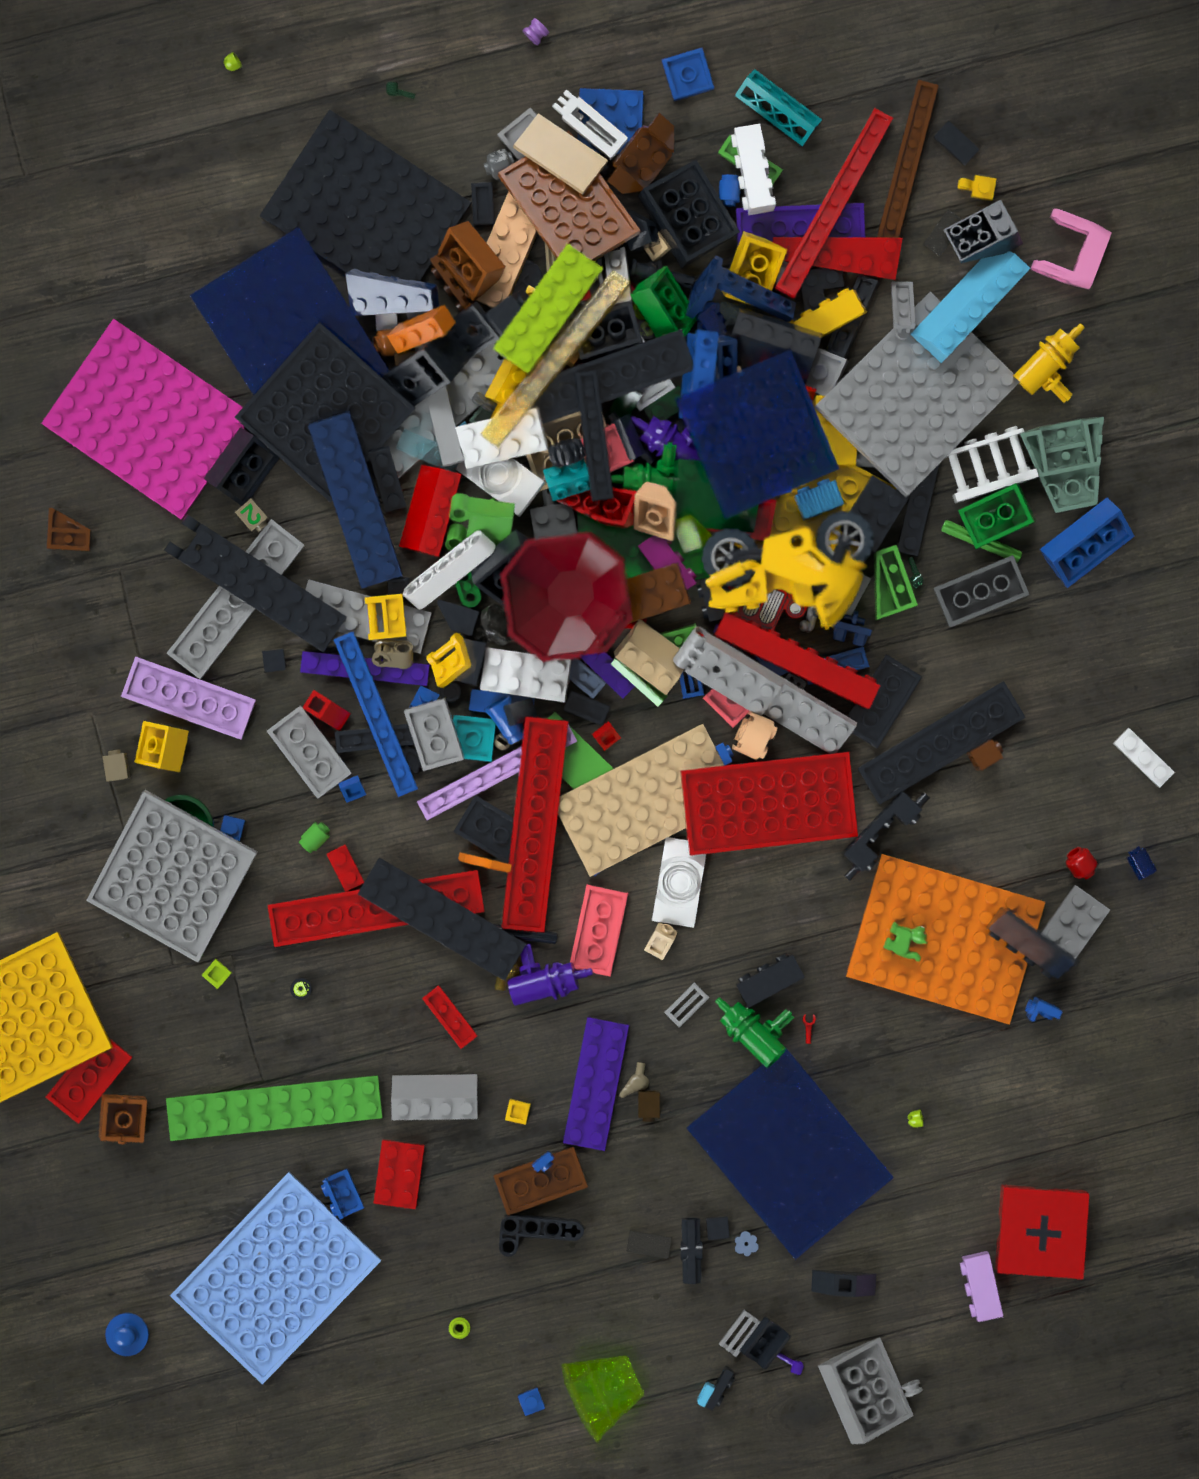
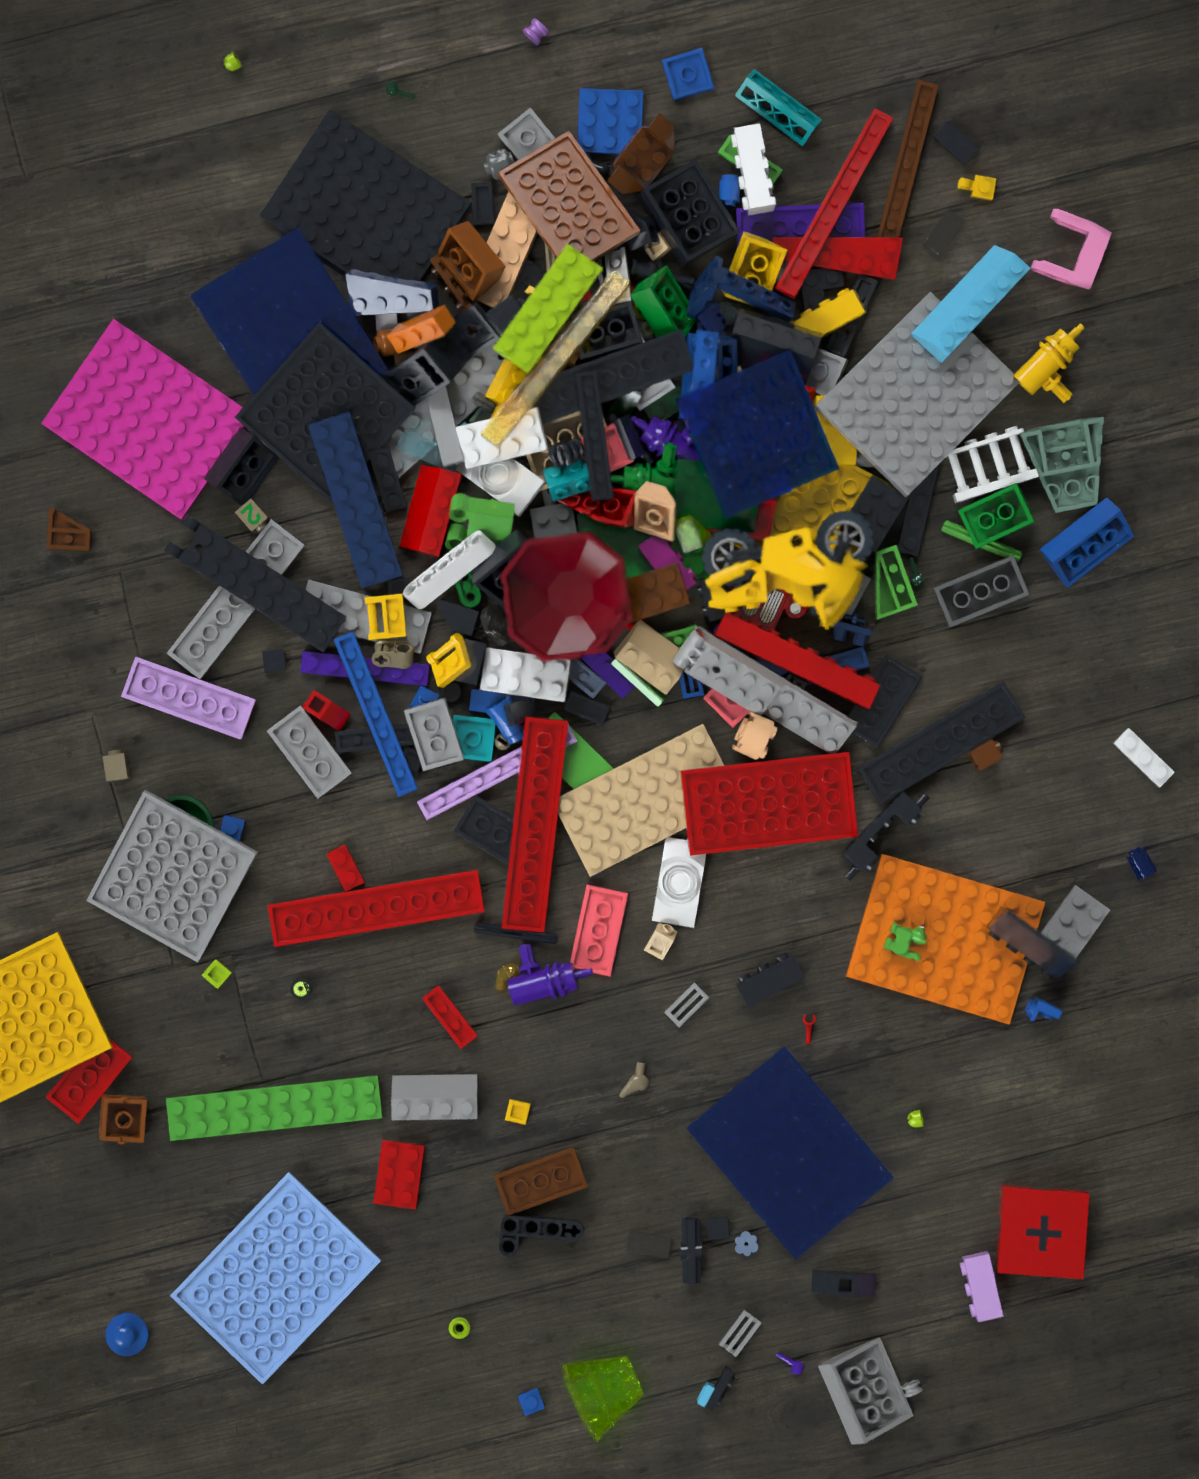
(161, 746): yellow slope -> none
(315, 837): bright green brick -> none
(342, 1194): blue bracket -> none
(352, 789): blue plate -> none
(441, 918): black plate -> none
(484, 862): orange tile -> none
(543, 1162): blue plate -> none
(560, 154): tan tile -> none
(596, 131): white hinge -> none
(596, 1083): dark purple plate -> none
(606, 736): red plate -> none
(649, 1105): dark brown brick -> none
(725, 753): blue plate -> none
(757, 1038): green piece -> none
(765, 1342): black bracket -> none
(808, 624): light grey arm -> none
(818, 499): dark azure brick -> none
(903, 306): light grey hinge -> none
(984, 234): black slope -> none
(1081, 863): red head -> none

